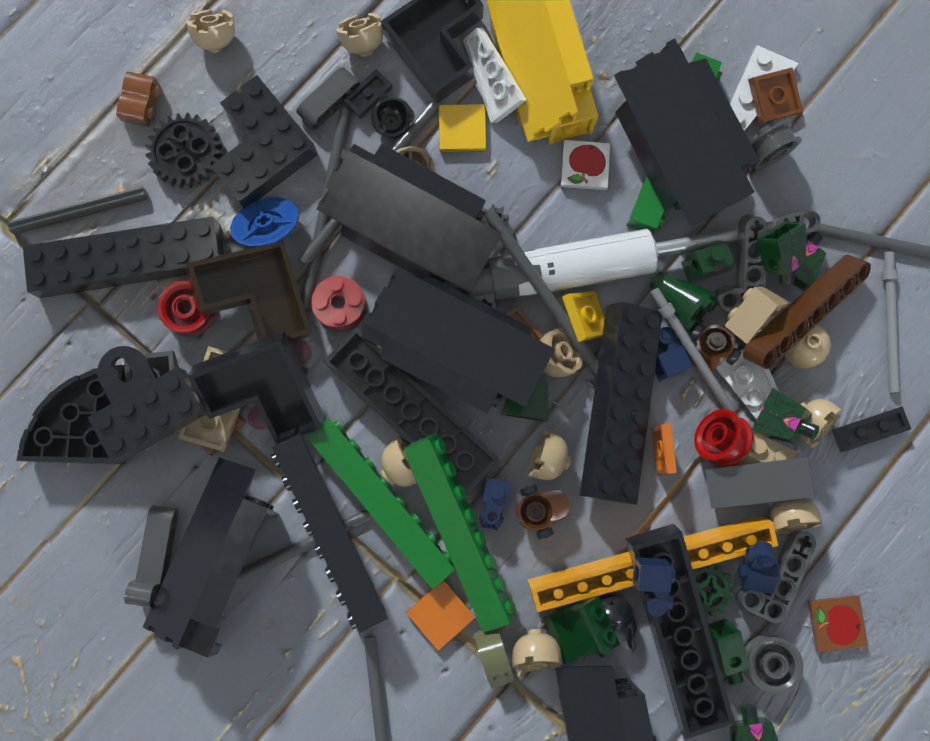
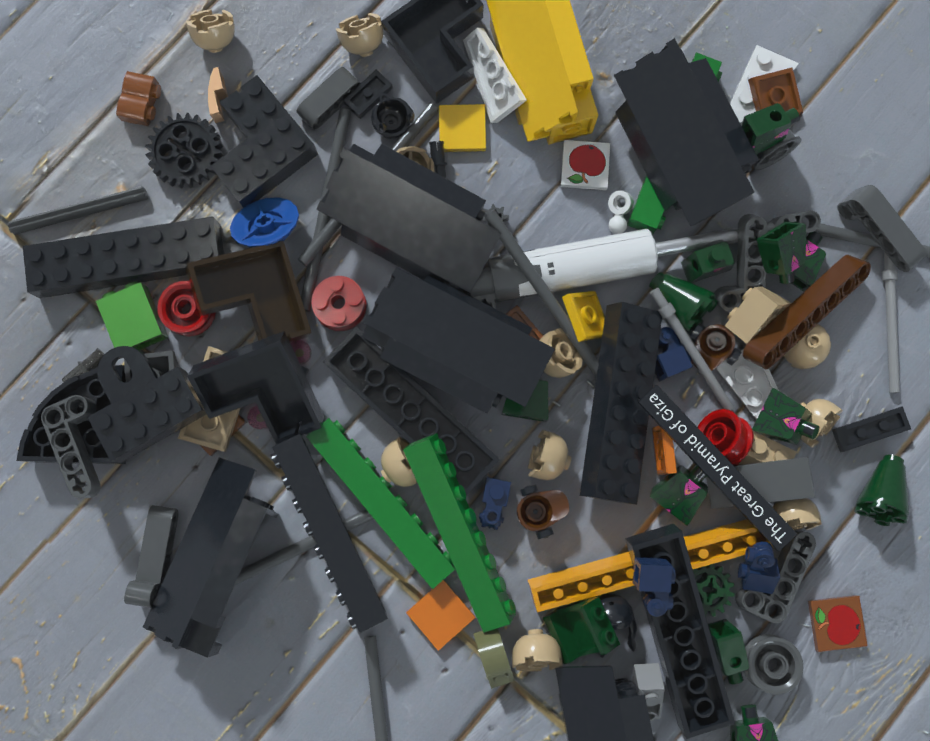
(76, 447): none -> dark grey beam
(89, 363): none -> clear smoke axle
(132, 317): none -> bright green brick
(216, 92): none -> light nougat slope
(438, 157): none -> black axle
(618, 223): none -> white plate
(650, 682): none -> light grey slope
(681, 493): none -> dark green torso
(717, 468): none -> black tile
(768, 126): none -> dark green torso
(884, 225): none -> dark grey beam
(885, 493): none -> dark green cone

